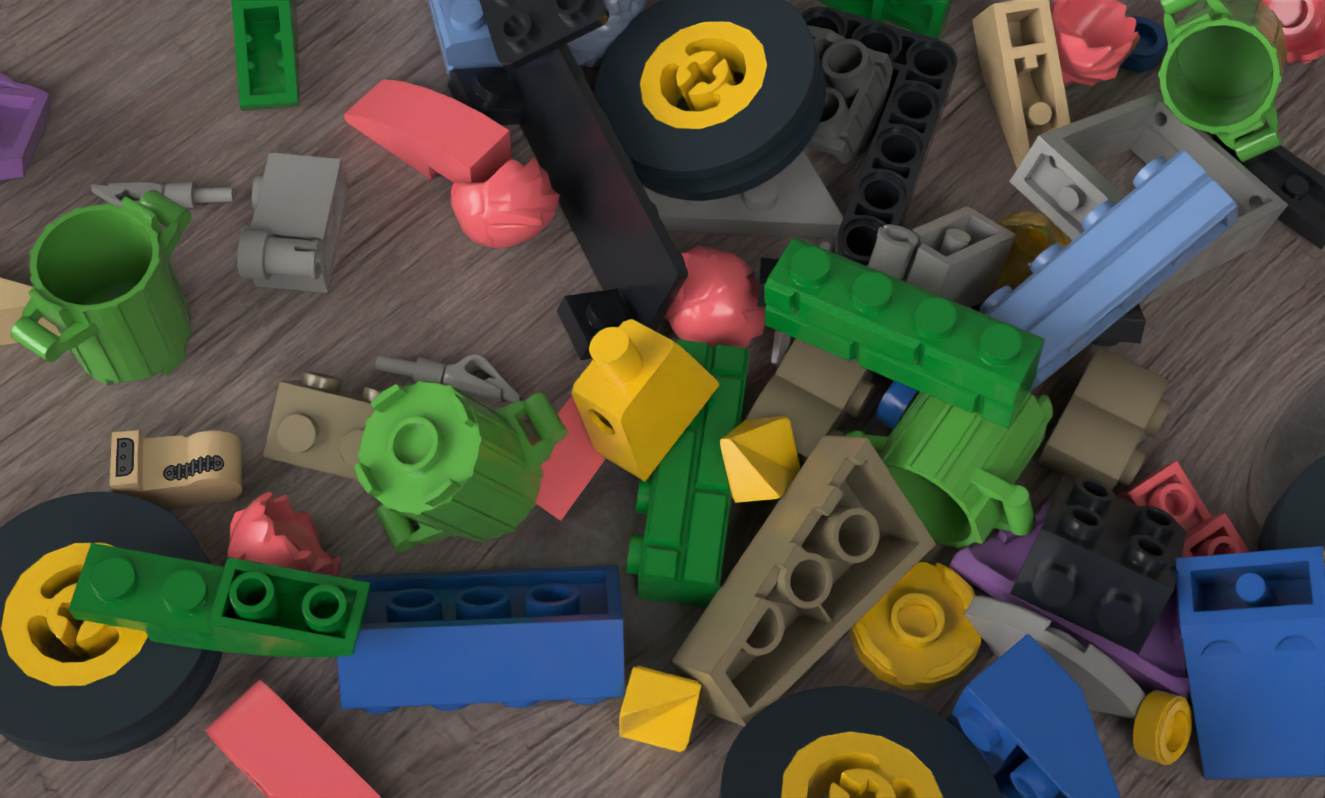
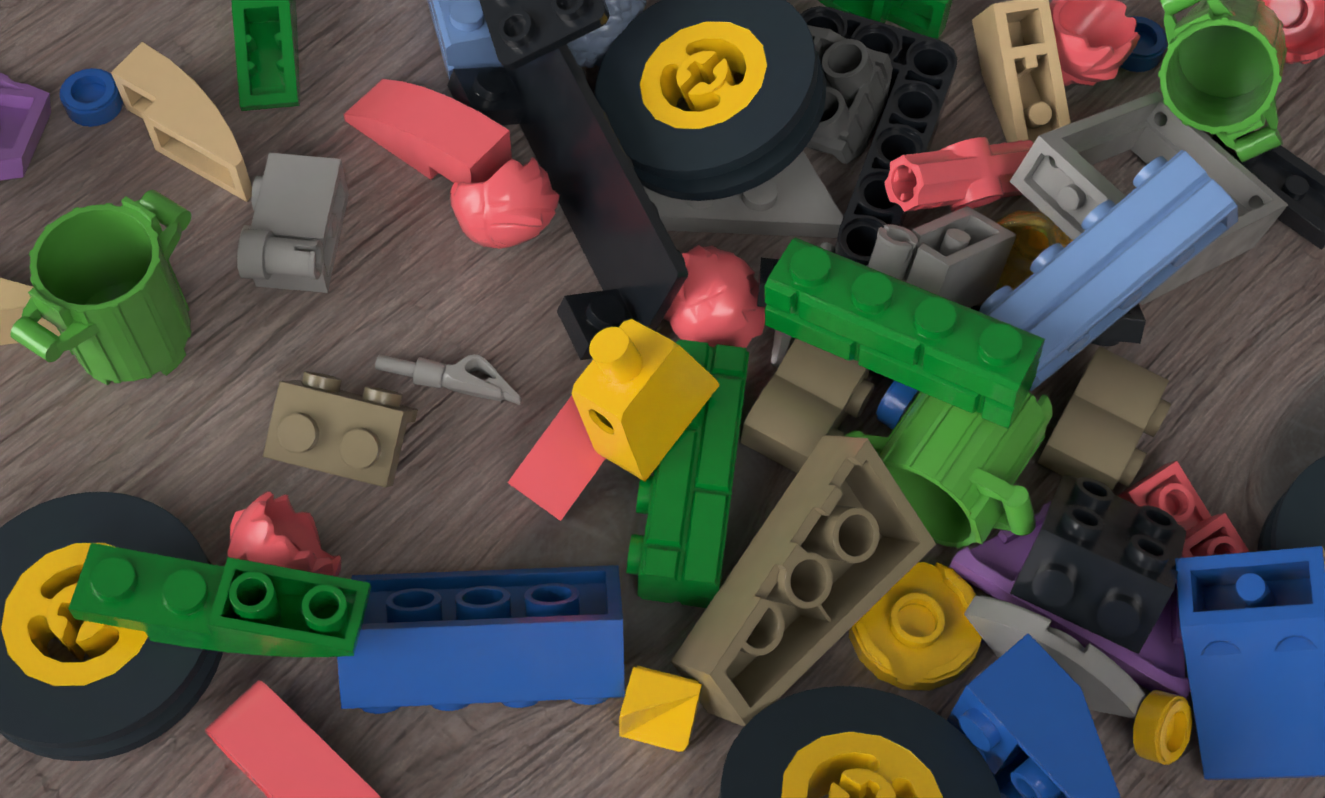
(91, 97): none -> blue tile
(177, 468): tan leg -> none
(181, 119): none -> tan slope
(183, 193): light grey hand -> none
(453, 462): bright green container -> none
(760, 458): yellow slope -> none
(957, 175): none -> coral piece

